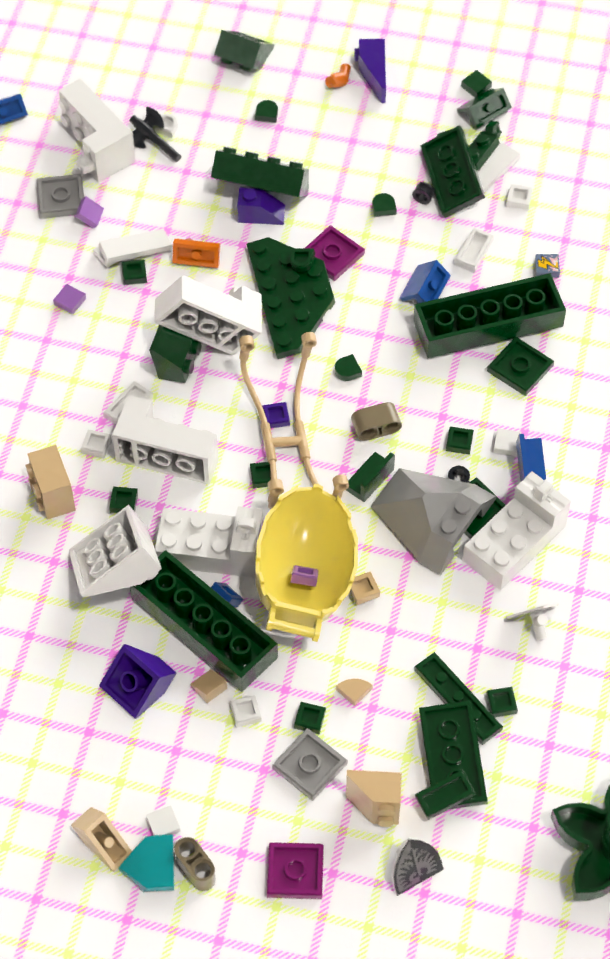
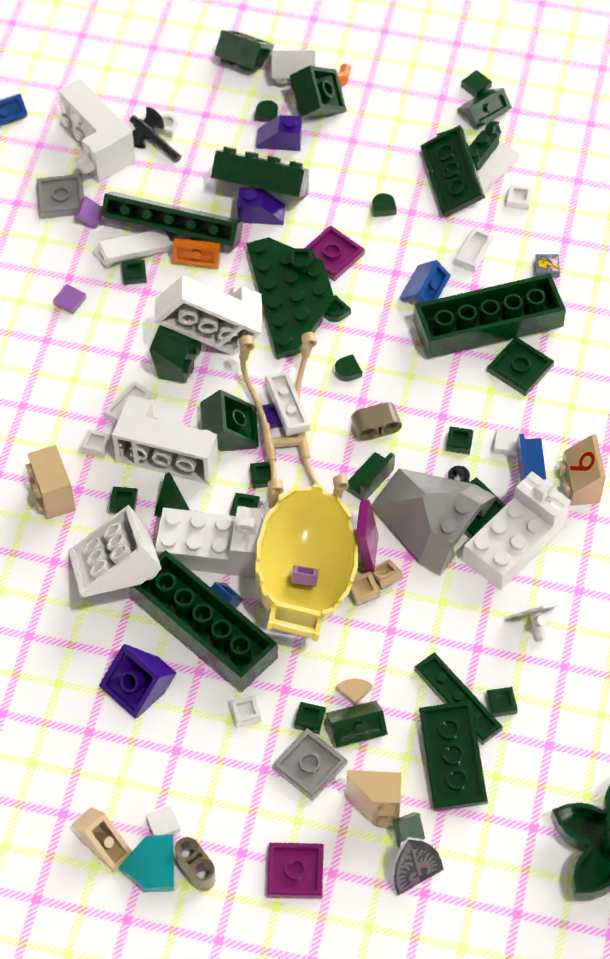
(170, 496): none -> dark green slope
(172, 218): none -> dark green brick
(209, 685): tan slope -> none
(231, 420): none -> dark green slope
(244, 500): none -> dark green tile
(281, 134): none -> dark purple slope
(287, 403): none -> white tile
(290, 61): none -> white slope
(317, 92): none -> dark green slope
(338, 311): none -> dark green tile
(357, 723): none -> dark green panel
(367, 535): none -> magenta tile
(372, 65): dark purple slope -> none
(386, 573): none -> tan tile
(408, 826): none -> tile
(423, 193): black bush -> none
(445, 794): dark green tile -> none
(583, 472): none -> tan slope

